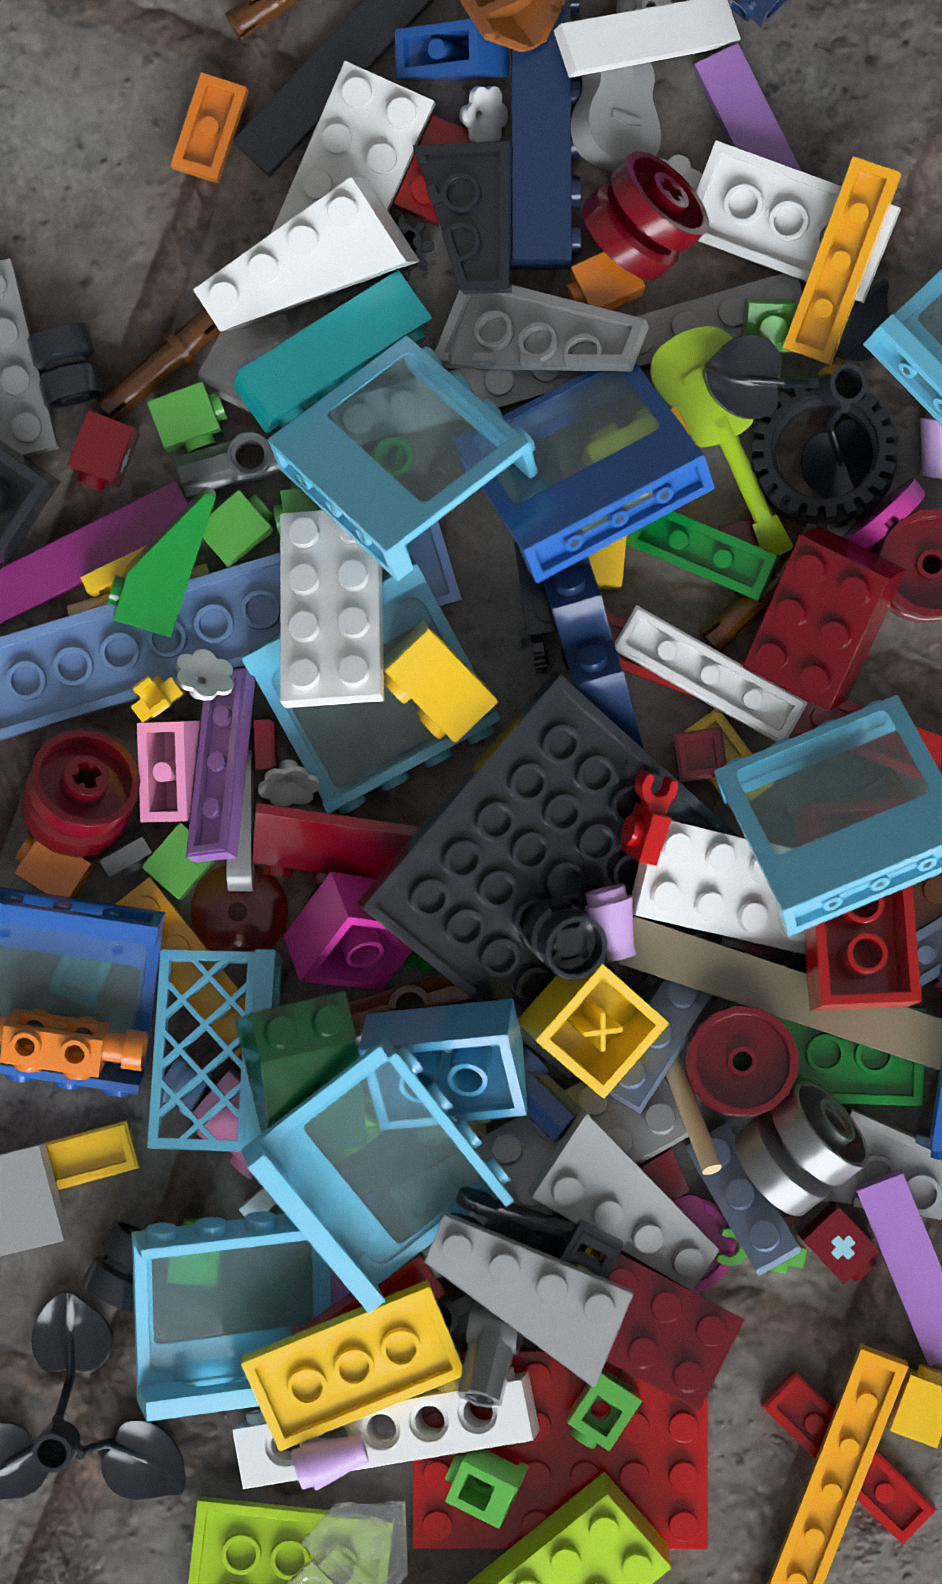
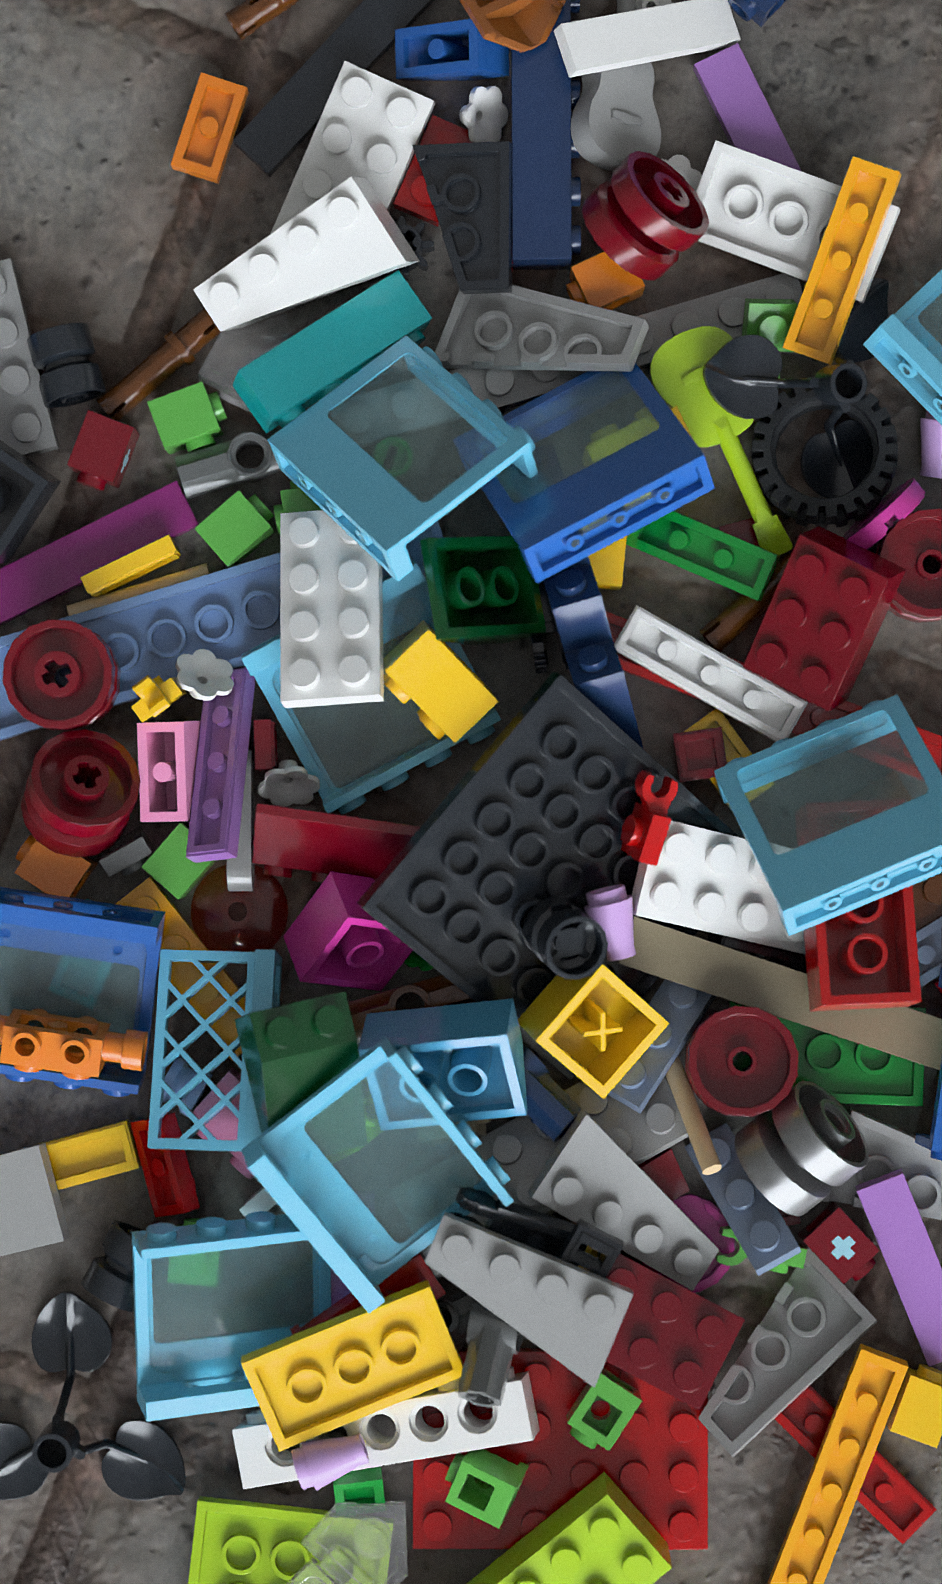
(32, 672): none -> dark red wheel
(159, 575): green slope -> none
(166, 1170): none -> red plate
(360, 1486): none -> green plate
(481, 590): none -> dark green slope
(794, 1345): none -> light grey wing

